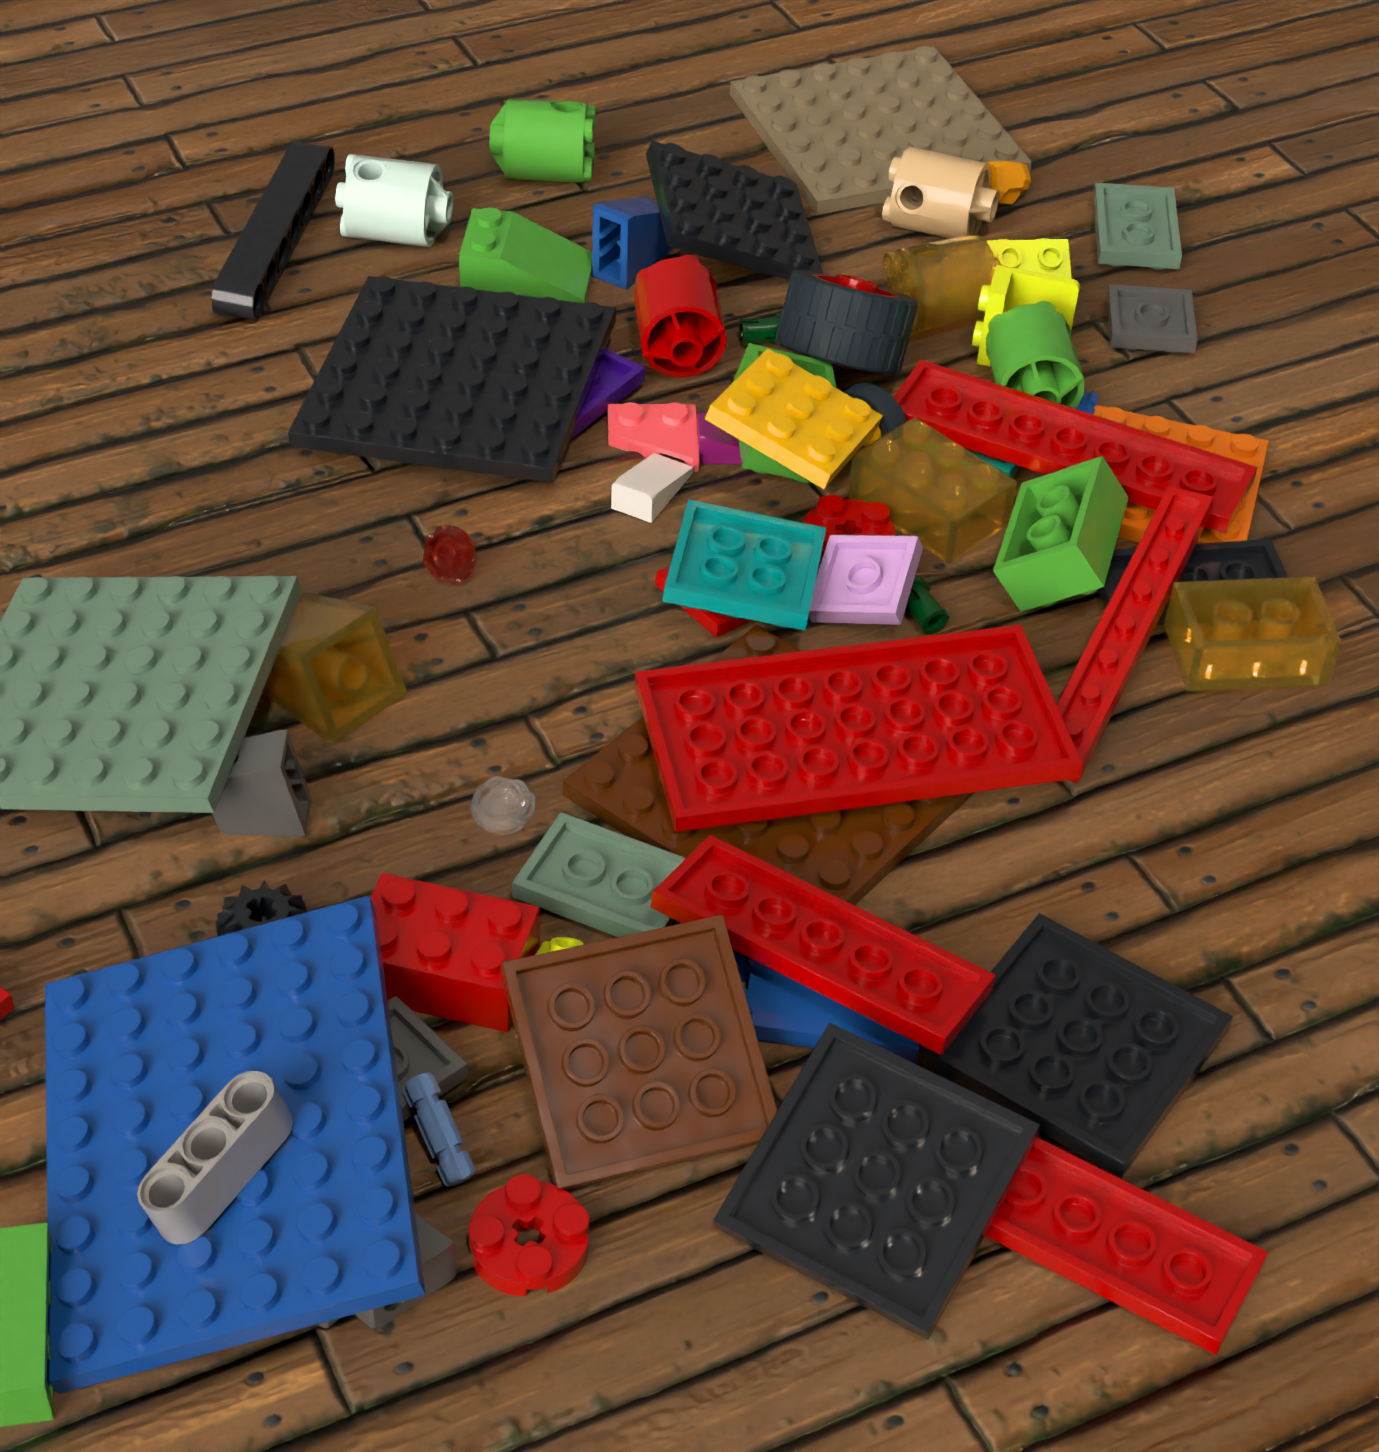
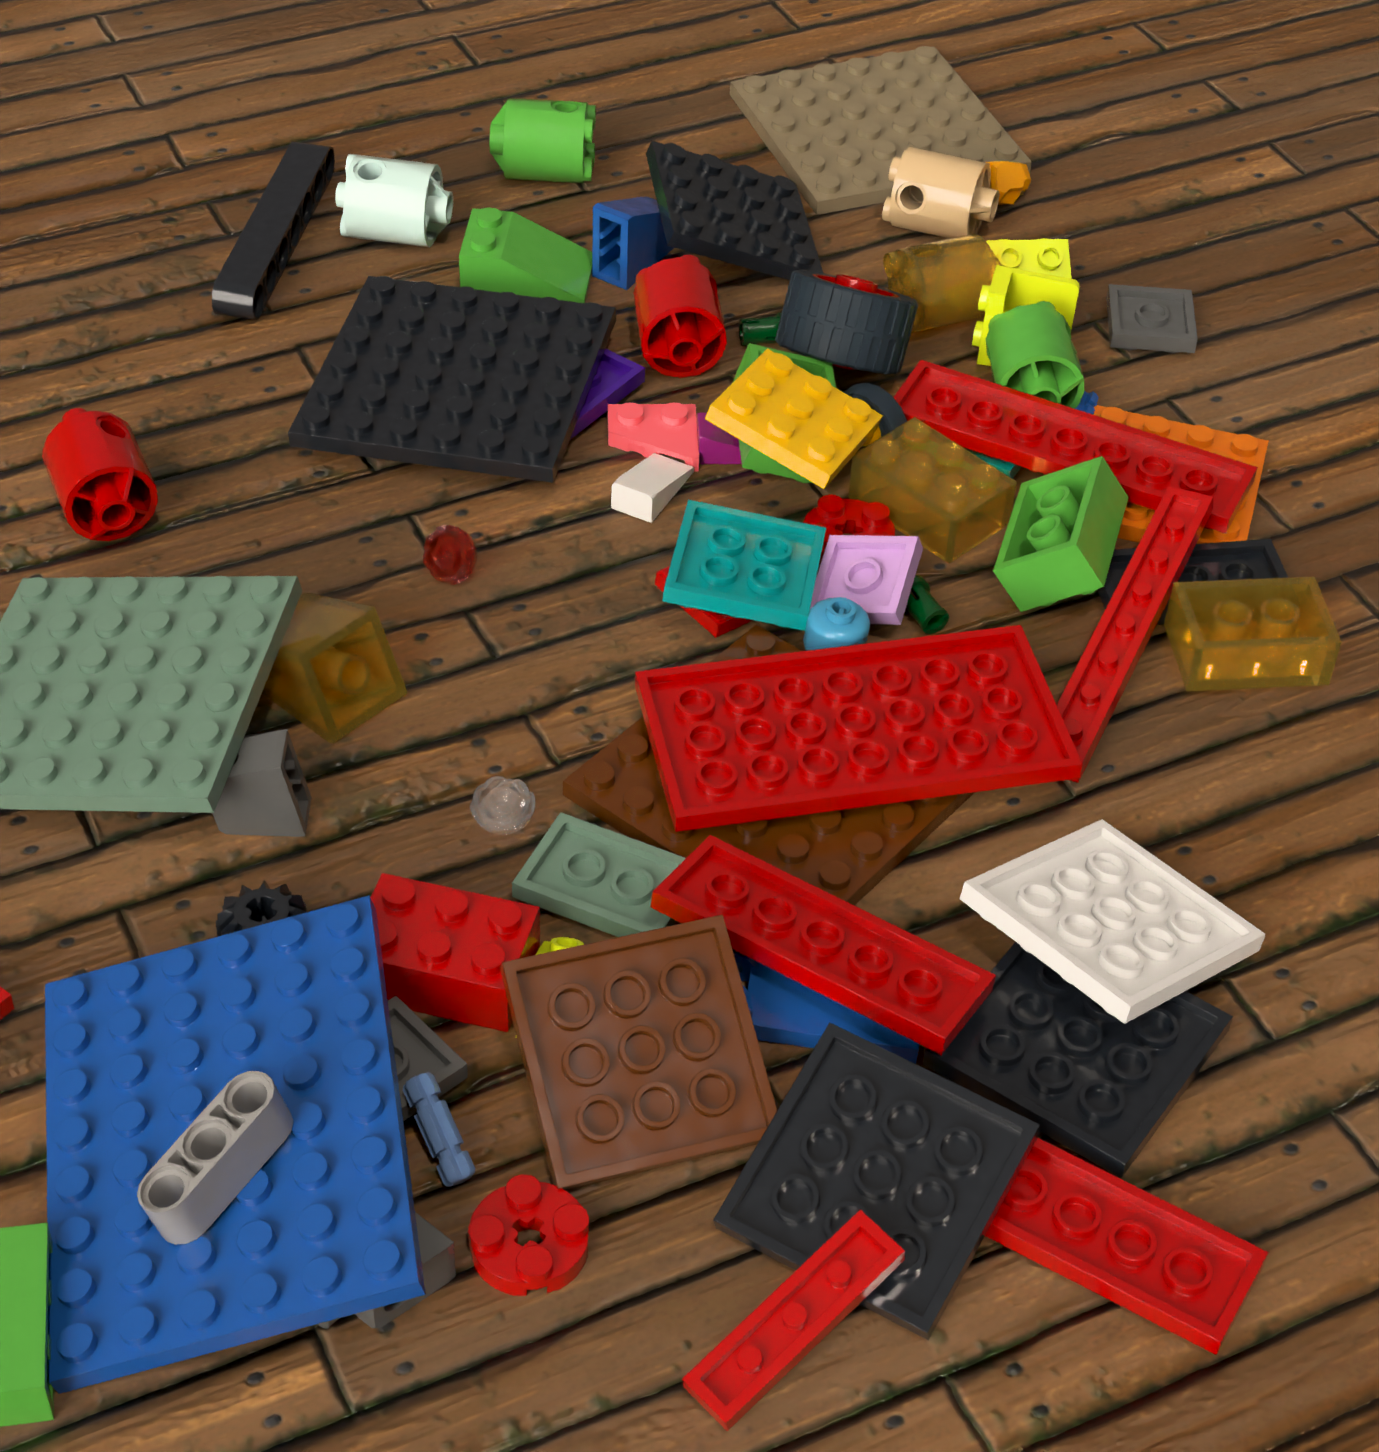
(99, 475): none -> red cylinder
(793, 1320): none -> red plate
(836, 624): none -> dark azure head
(1112, 919): none -> white plate
(1136, 226): sand green plate -> none

